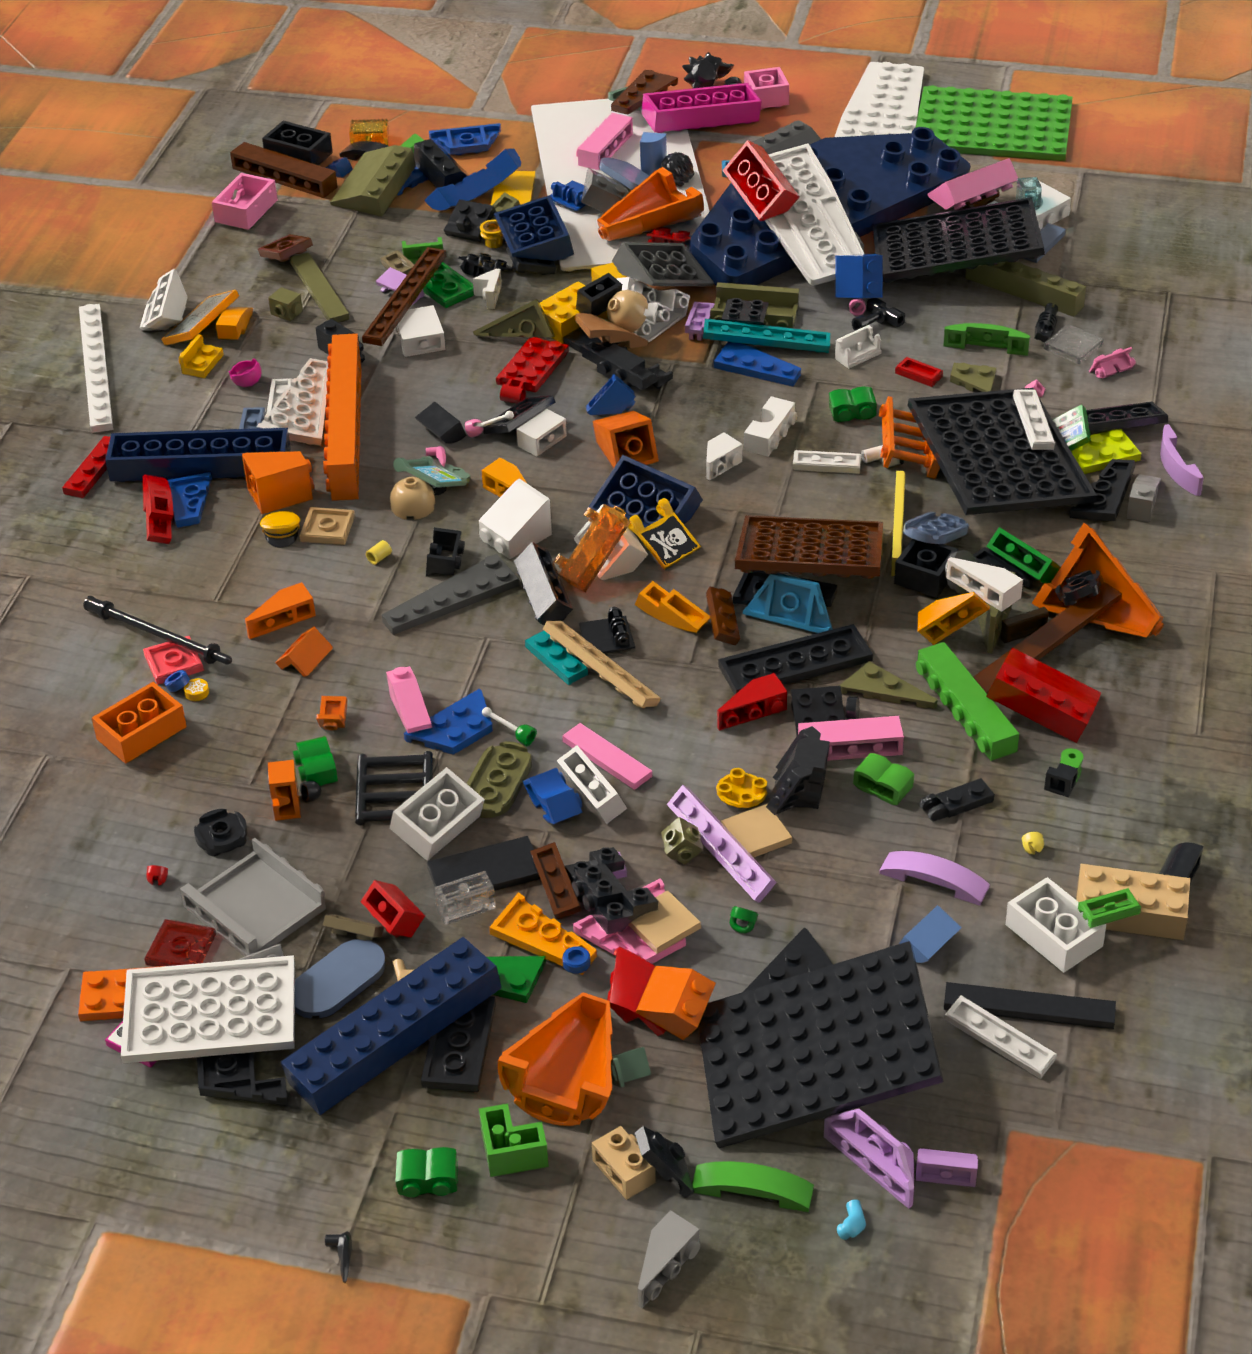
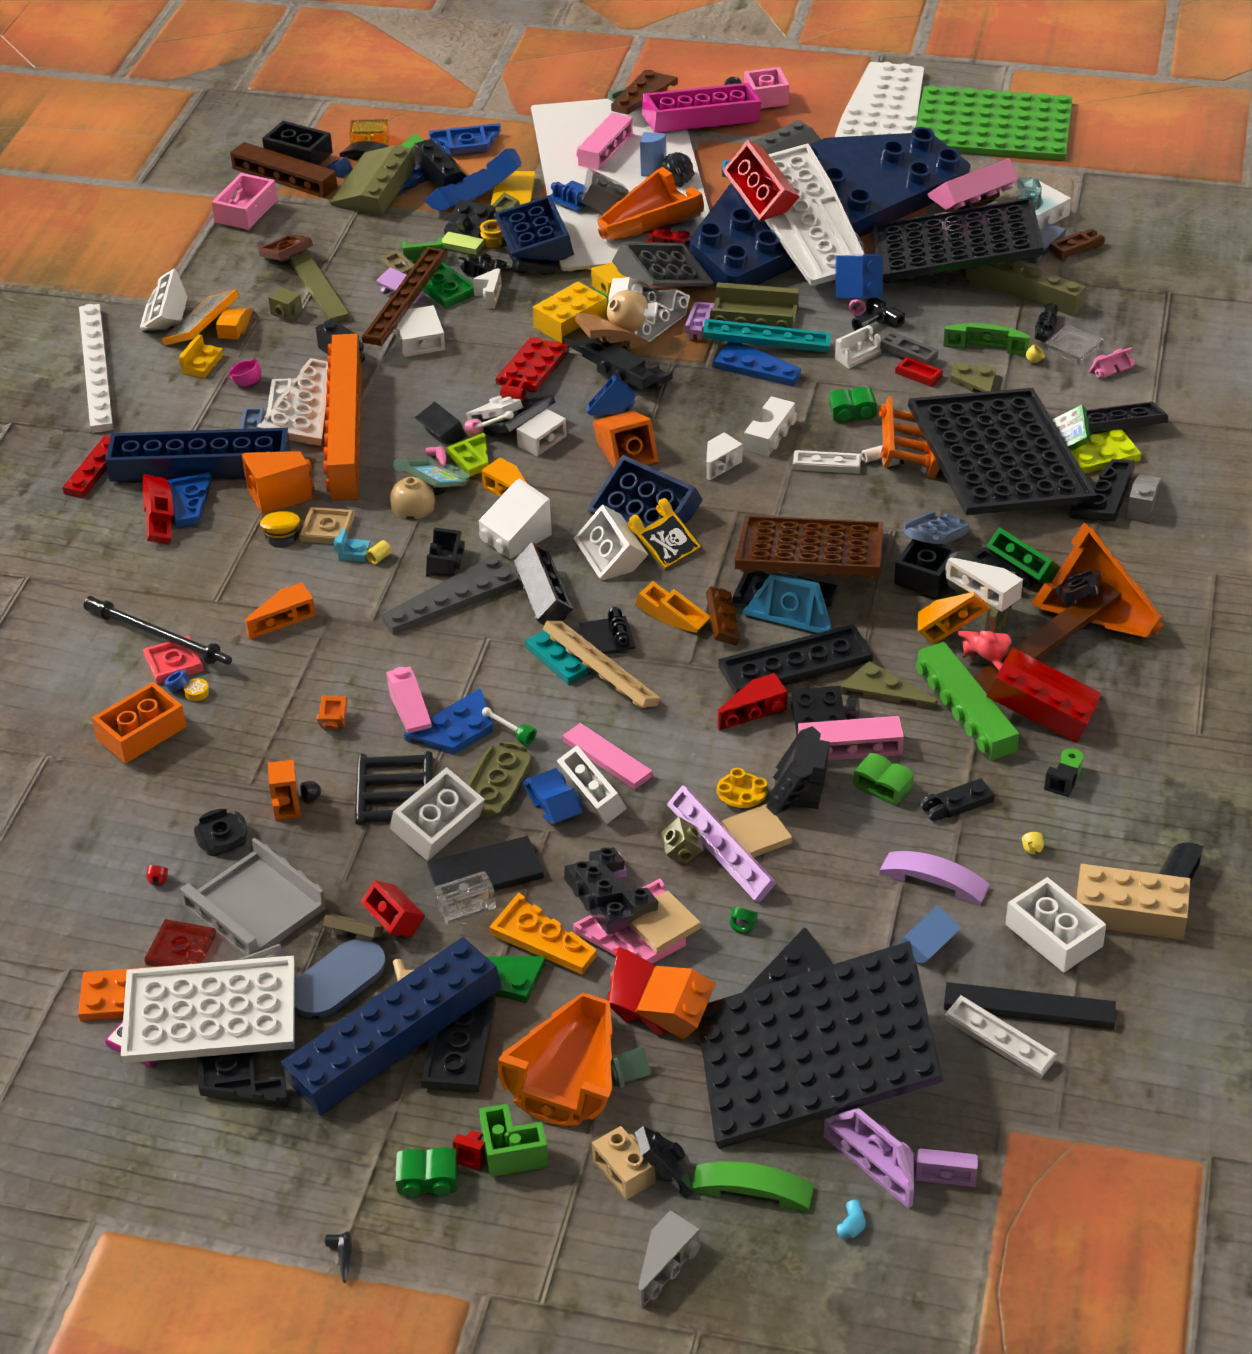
(306, 652): orange panel -> none
(315, 761): green brick -> none
(351, 549): none -> medium azure bracket
(462, 243): none -> yellowish green tile
(470, 454): none -> lime wing
(470, 1150): none -> red tile
(497, 407): none -> white wing
(522, 322): olive wing -> none
(555, 881): reddish brown plate -> none
(576, 960): blue tile -> none
(594, 547): clear orange brick -> none
(597, 294): black brick -> none
(623, 172): sand blue tile -> none
(705, 70): black head -> none
(745, 311): black hinge -> none
(898, 518): light yellow tile -> none
(909, 348): none -> dark grey hinge
(986, 643): none -> coral animal
(1023, 624): dark brown tile -> none
(1034, 354): none -> light yellow hinge
(1034, 420): white tile -> none
(1037, 386): bright pink piece -> none
(1076, 243): none -> reddish brown hinge
(1112, 910): bright green tile -> none
(1184, 475): lavender slope -> none

